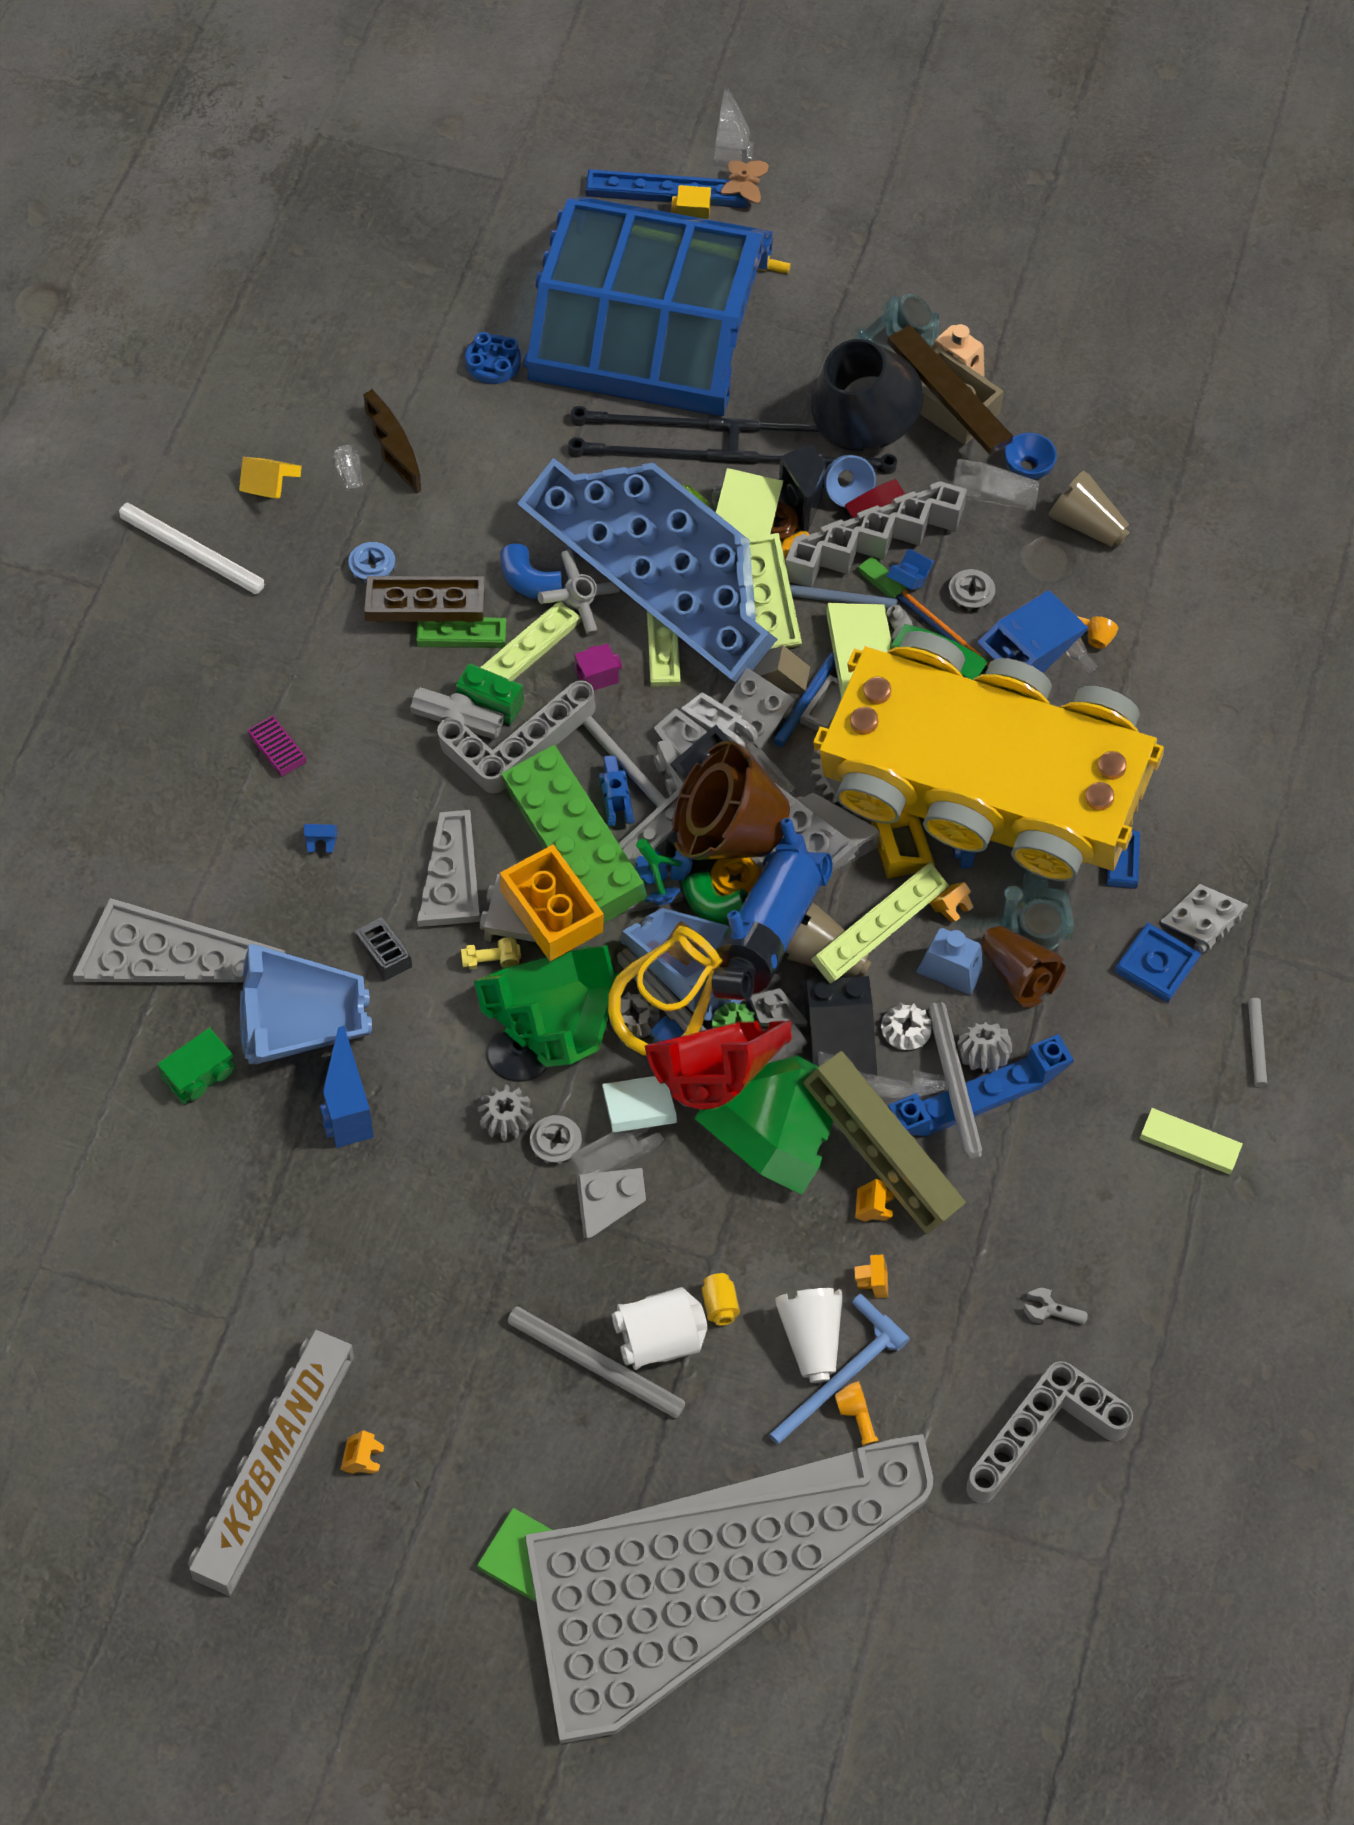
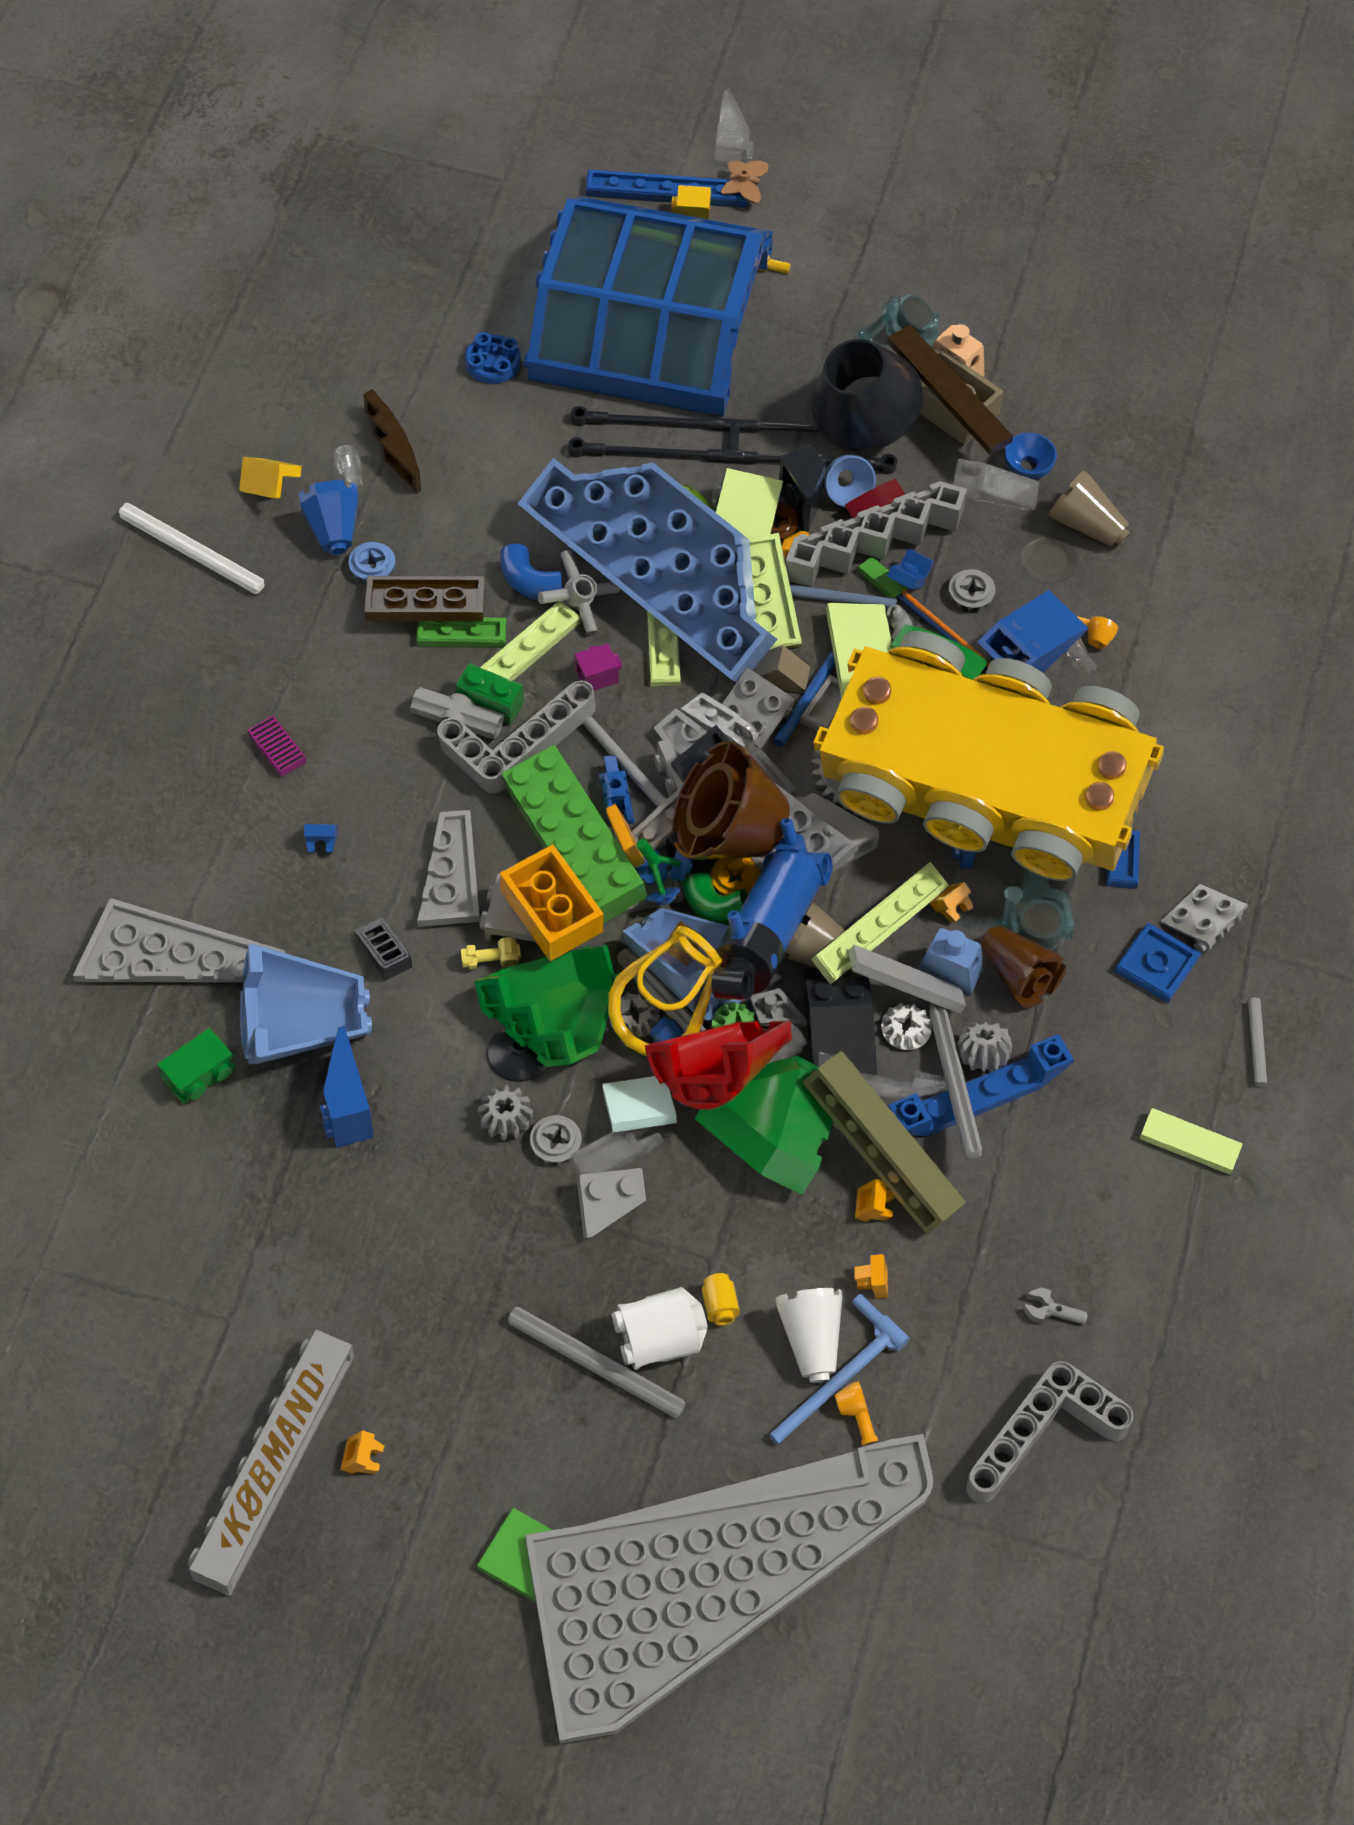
(331, 514): none -> blue cone
(624, 835): none -> light orange tile
(892, 861): yellow tile -> none
(906, 979): none -> light grey tile

